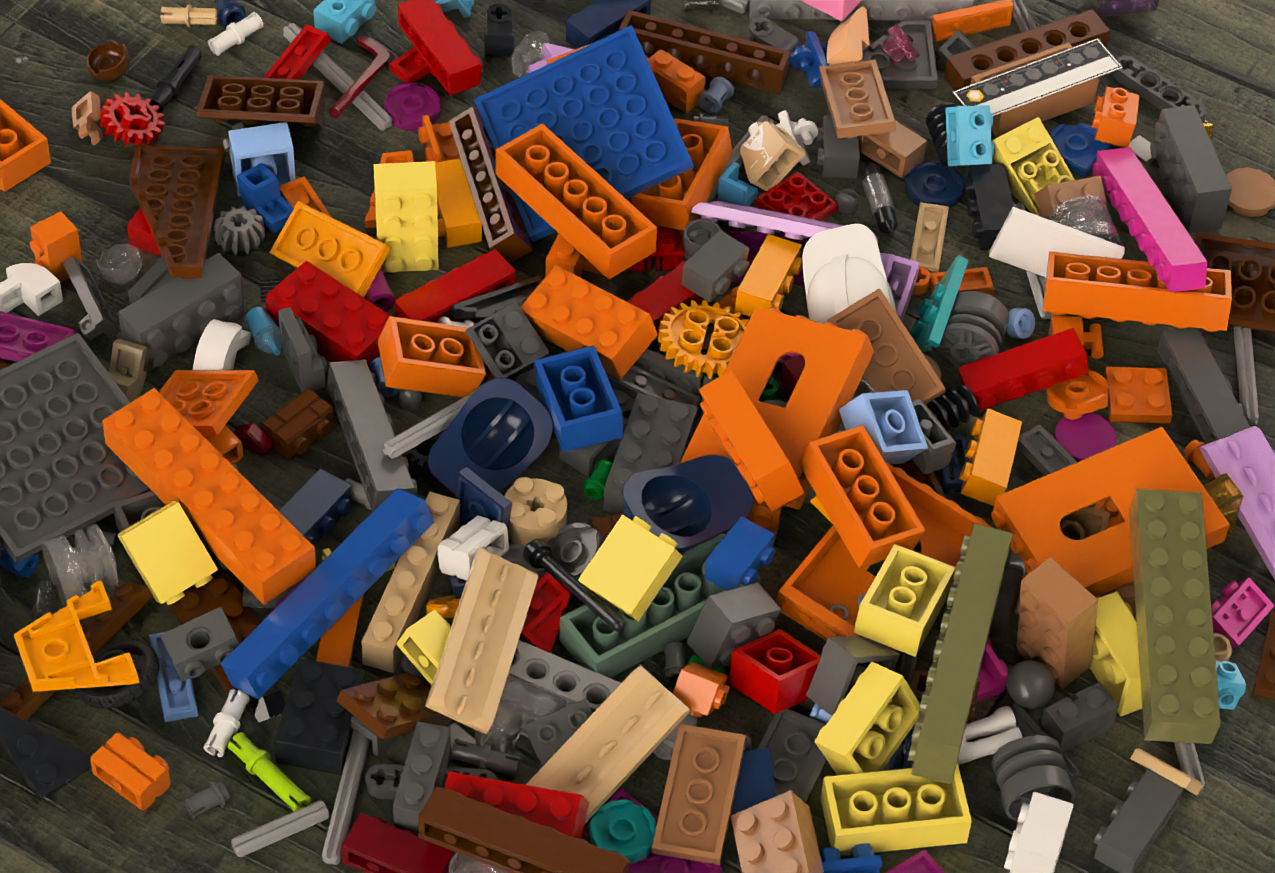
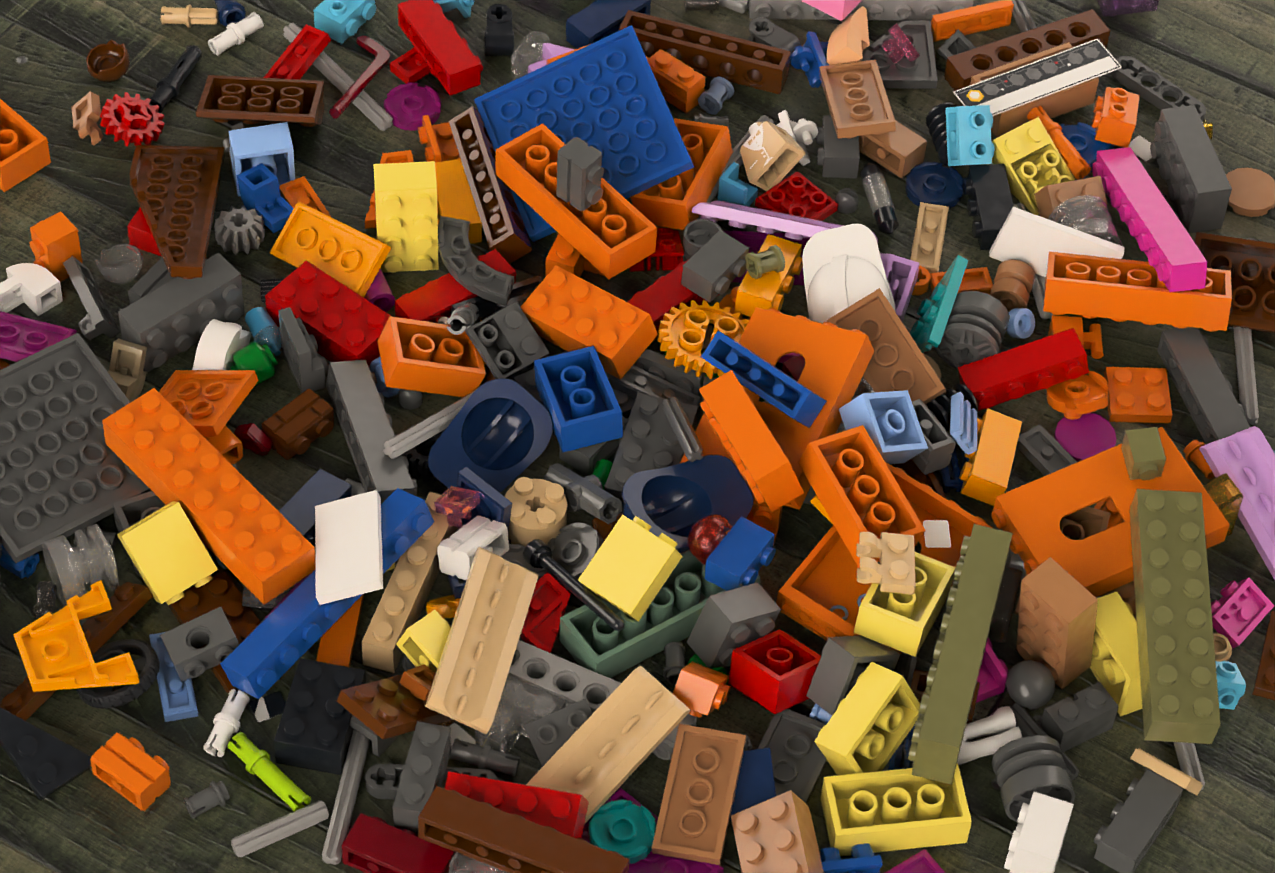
(256, 358): none -> green head
(348, 547): none -> white tile
(418, 681): none -> dark orange plate
(457, 504): none -> clear pink tile
(462, 318): none -> dark grey pin
(465, 267): none -> dark grey tile
(579, 174): none -> dark grey brick
(585, 493): none -> dark grey piece
(683, 429): none -> dark grey axle
(707, 535): none -> clear red hair
(764, 379): none -> blue brick
(765, 262): none -> olive bush
(896, 564): none -> tan plate
(937, 534): none -> white sticker
(963, 421): none -> light blue tile
(1013, 284): none -> medium nougat wheel
(1070, 155): none -> orange pin
(1143, 453): none -> olive brick

